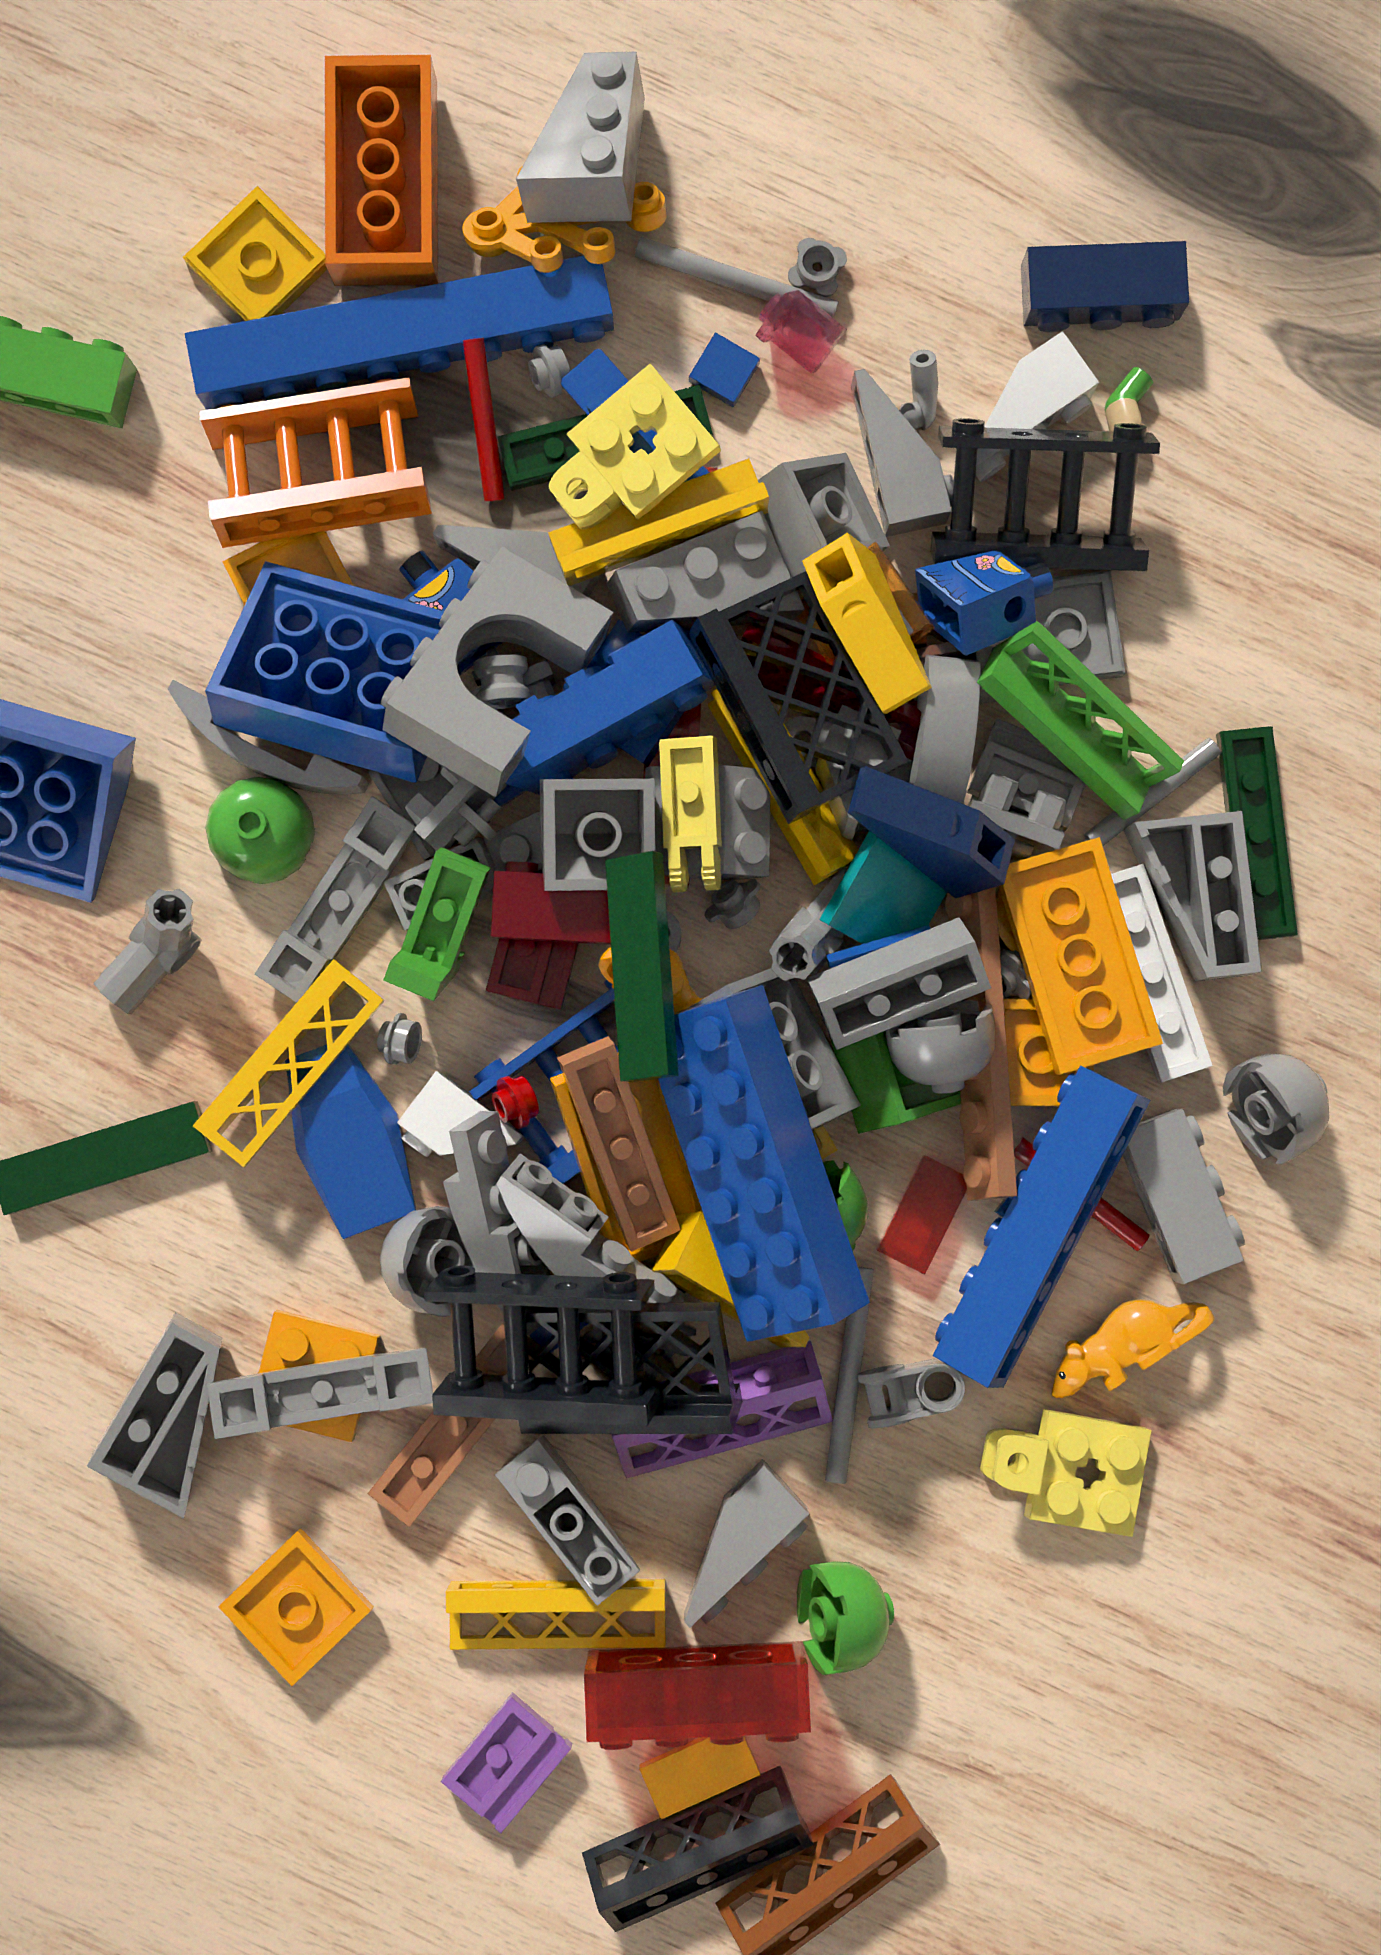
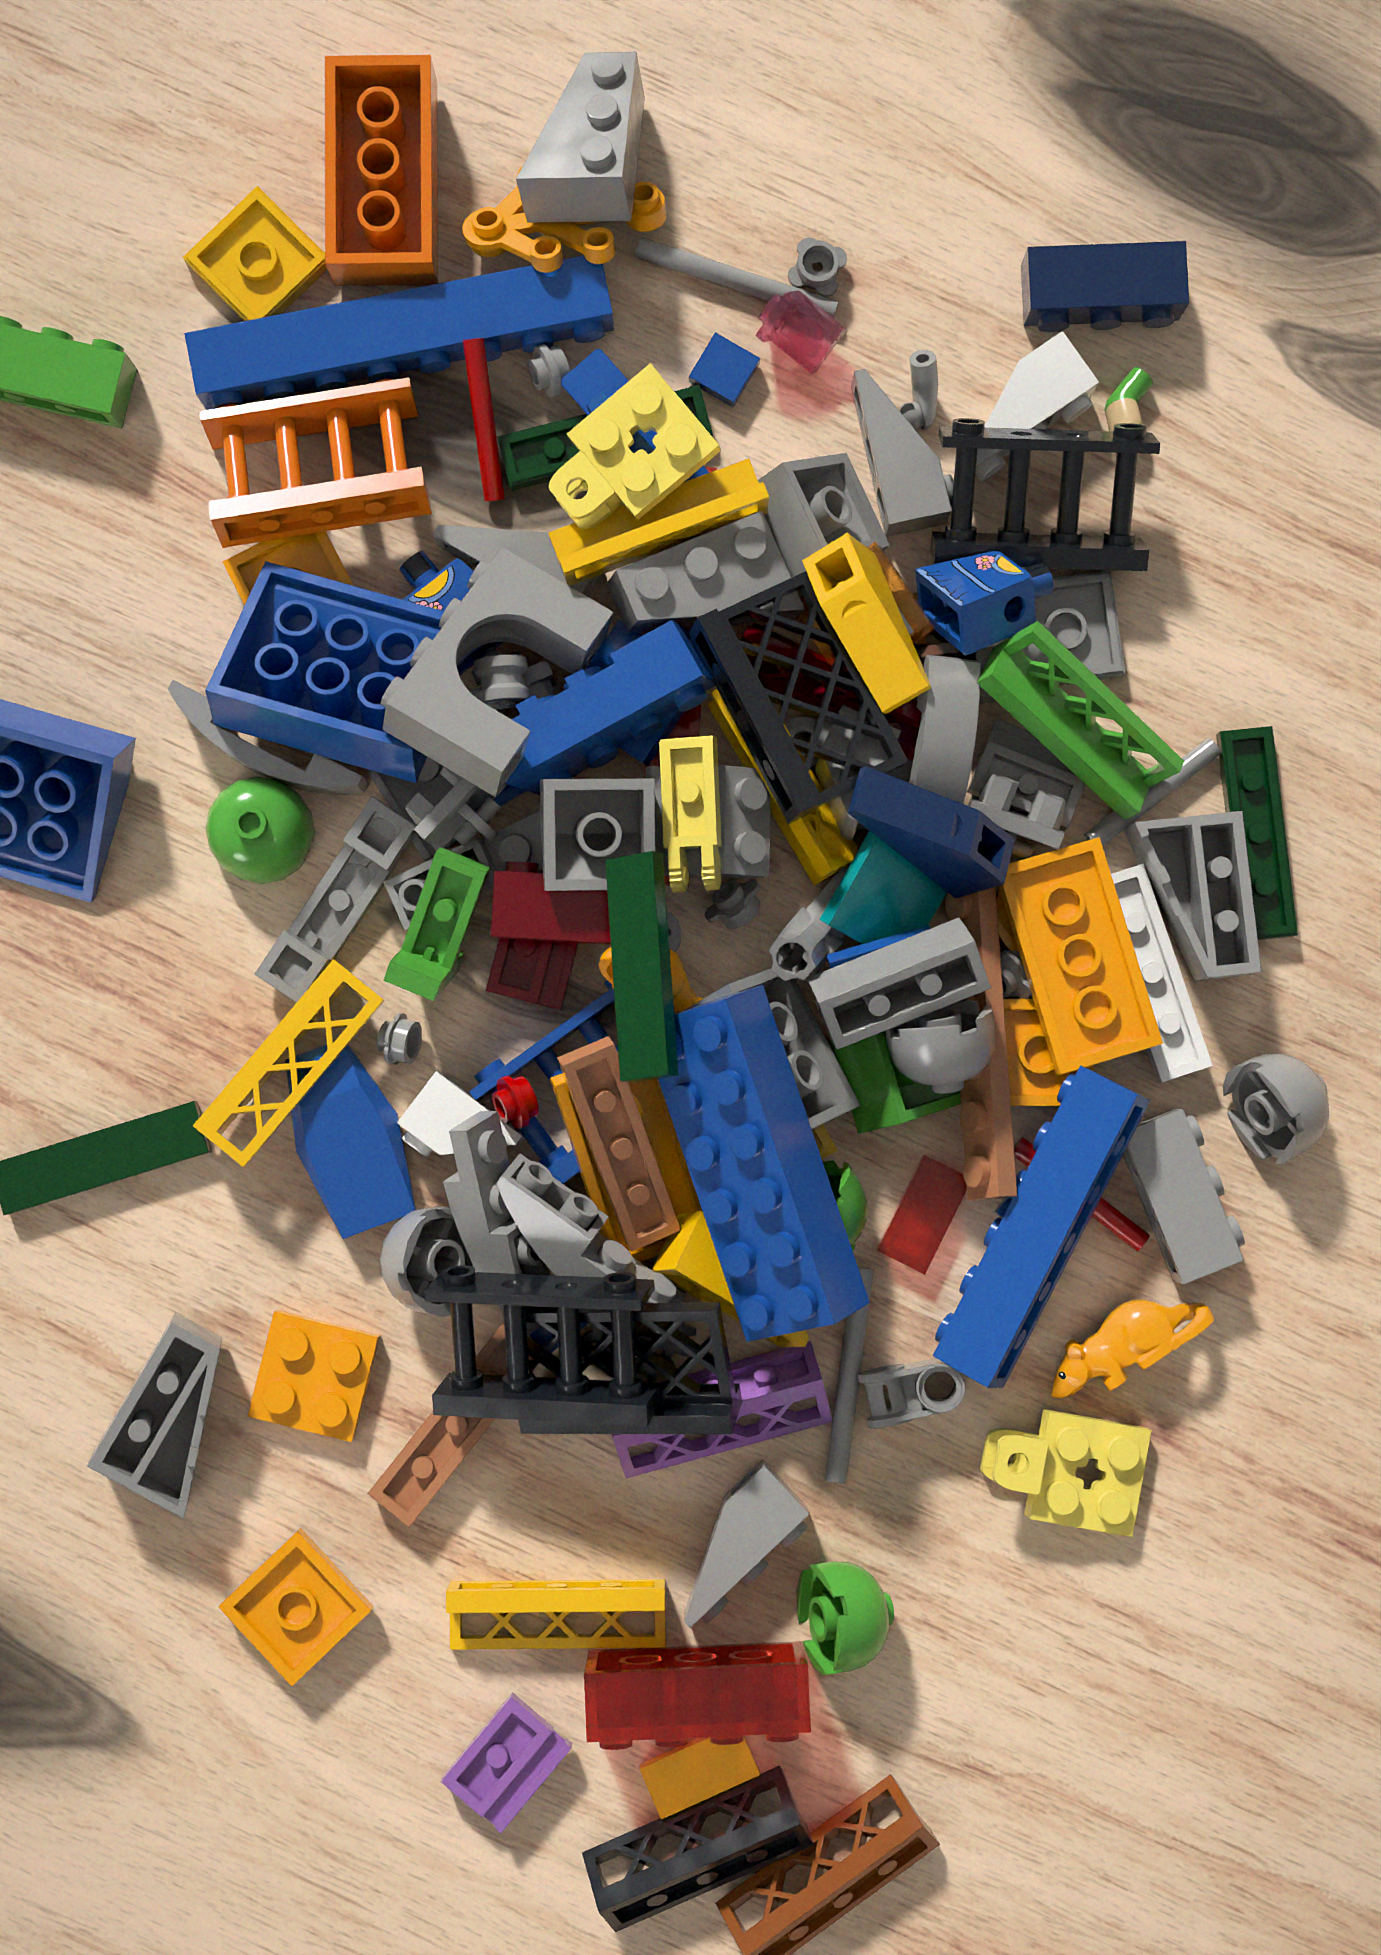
(157, 947): light grey piece -> none
(320, 1392): light grey slope -> none
(568, 1519): light grey slope -> none

